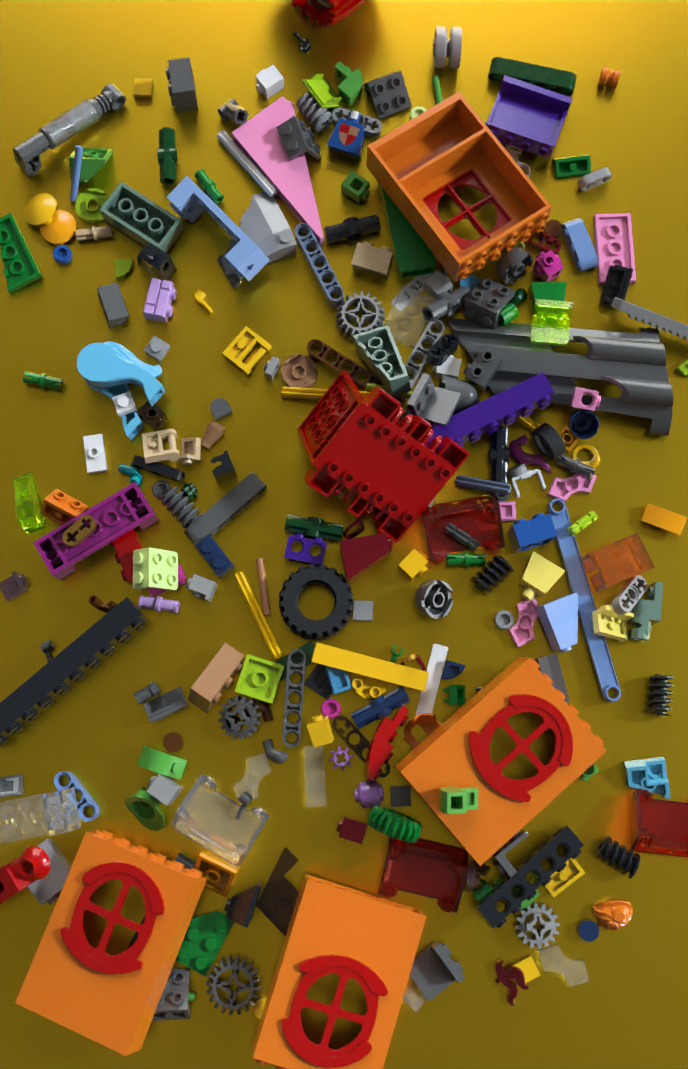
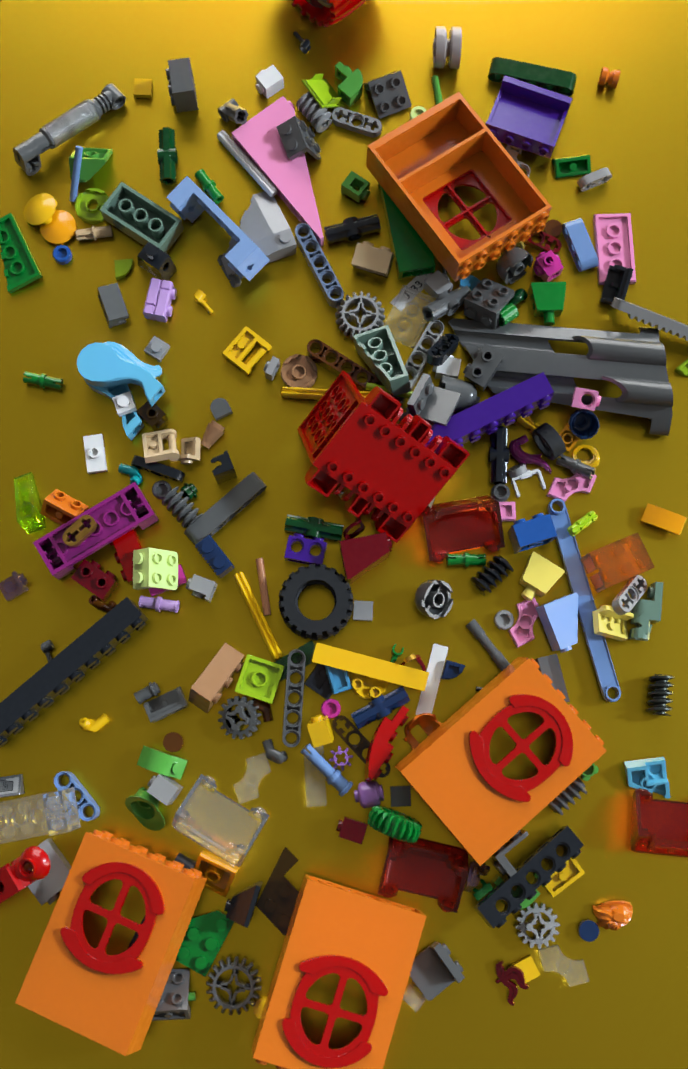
(93, 725): none -> yellow arm
(95, 580): none -> dark red brick
(245, 799): dark grey hand -> none
(333, 775): none -> medium blue pin
(348, 135): blue torso -> none
(413, 564): yellow brick -> none
(457, 694): green tile -> none
(458, 800): bright green brick -> none
(461, 536): dark grey axle -> none
(479, 634): none -> dark grey piece
(484, 485): sand blue axle -> none
(551, 322): clear neon green bracket -> none
(568, 796): none -> dark grey piece
(618, 855): black piece -> none

